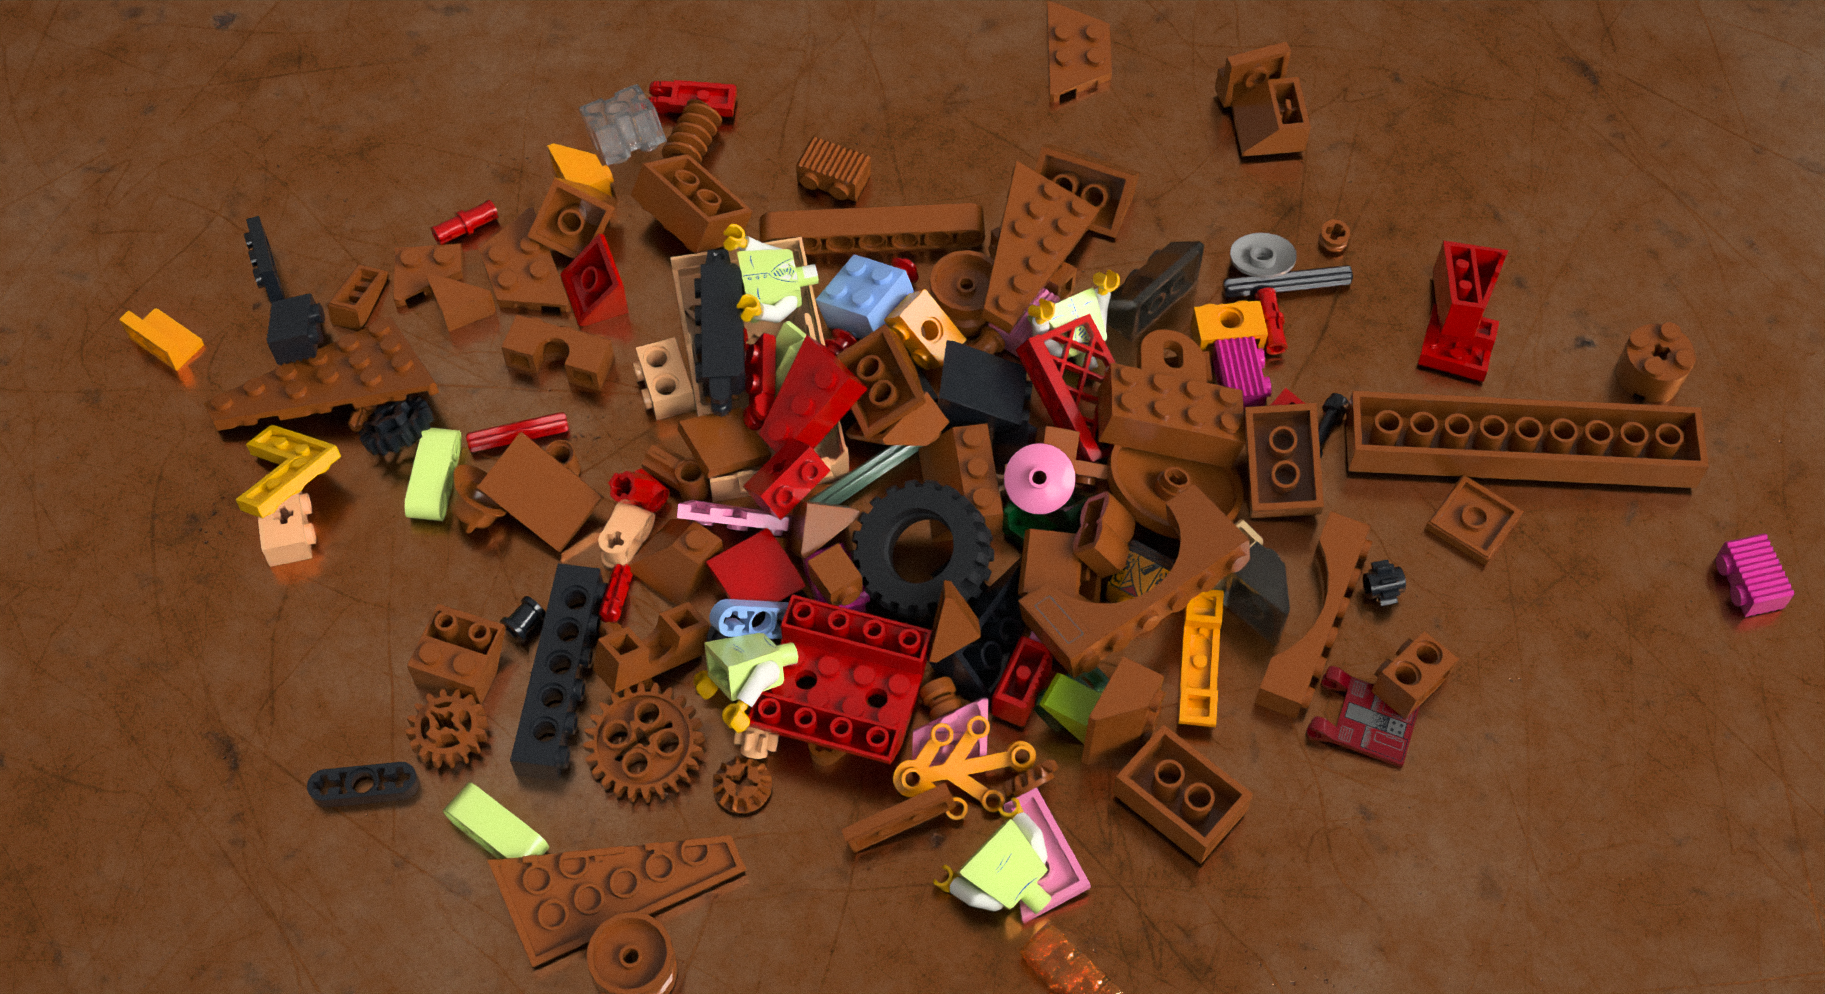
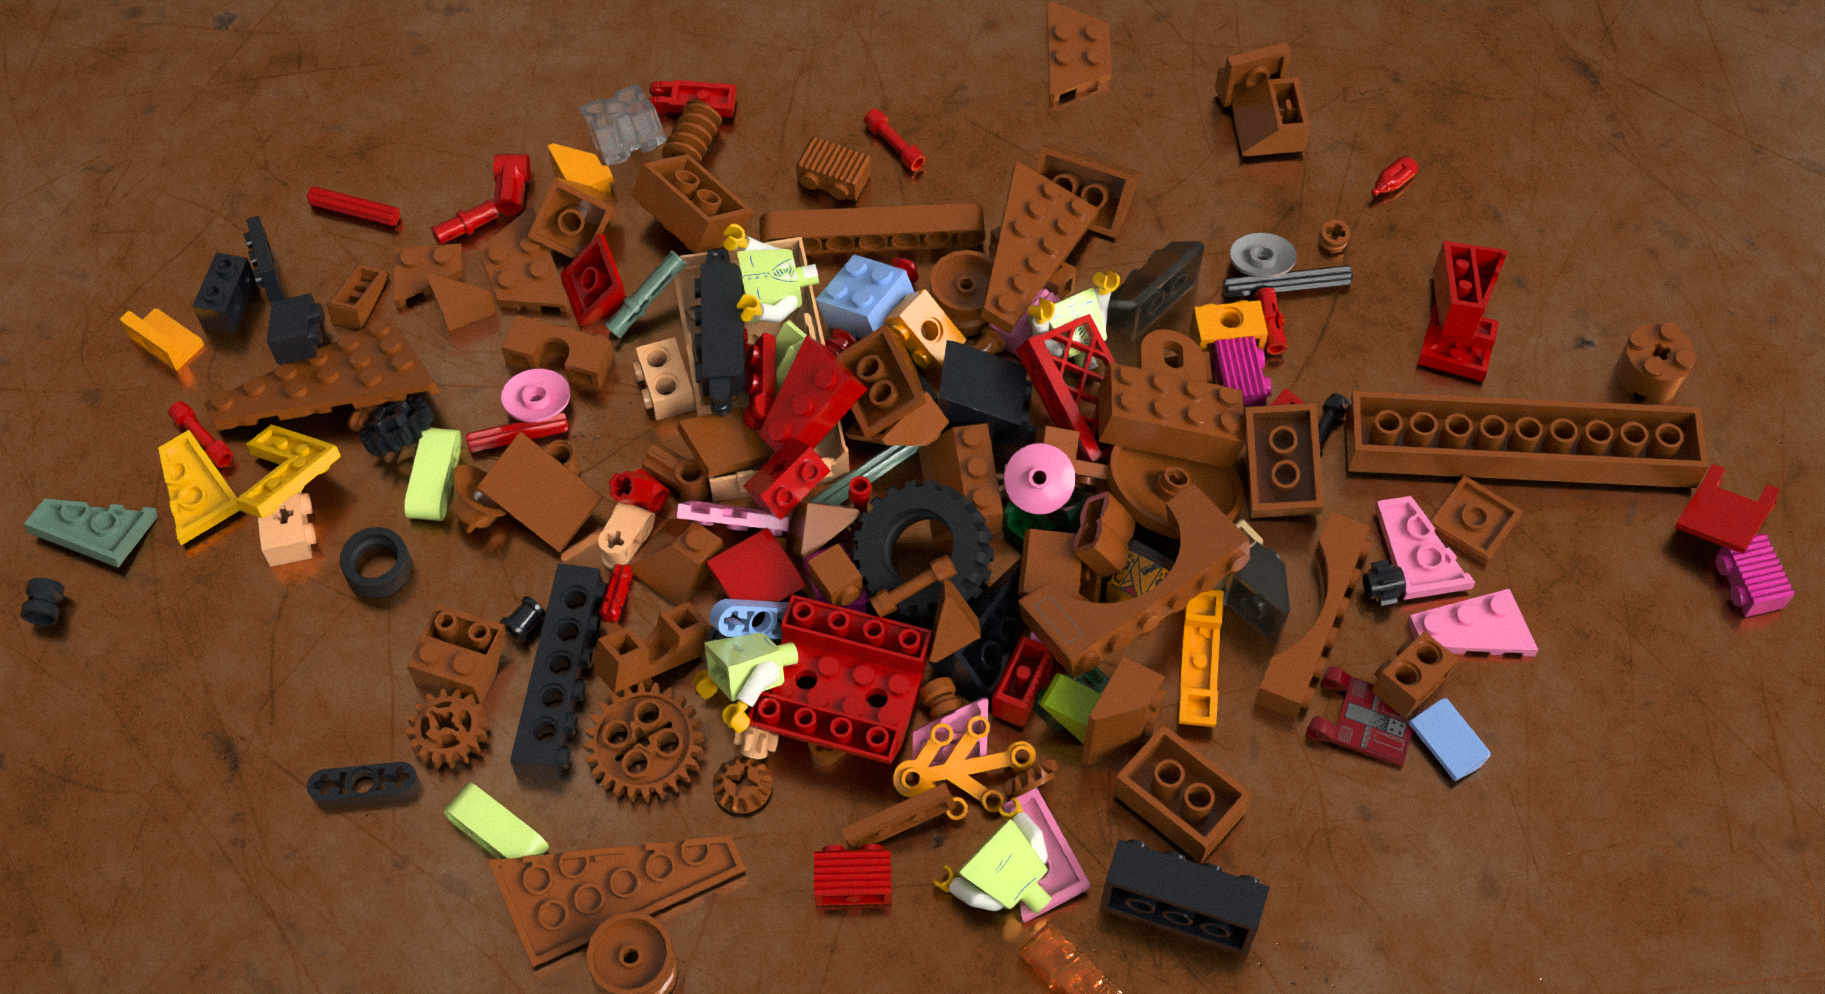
(42, 601): none -> black wheel
(92, 531): none -> sand green wing
(185, 418): none -> red bar
(195, 487): none -> yellow wing
(224, 293): none -> black brick
(353, 205): none -> red axle
(365, 541): none -> black tyre
(510, 175): none -> red piece
(535, 395): none -> bright pink dish
(648, 291): none -> sand green pin
(852, 876): none -> red brick
(859, 493): none -> red bar
(885, 601): none -> dark orange bar
(910, 155): none -> red bar
(1184, 895): none -> black brick
(1395, 175): none -> red piece
(1418, 550): none -> bright pink wing
(1450, 739): none -> light blue slope
(1477, 624): none -> bright pink wing
(1724, 515): none -> red flag

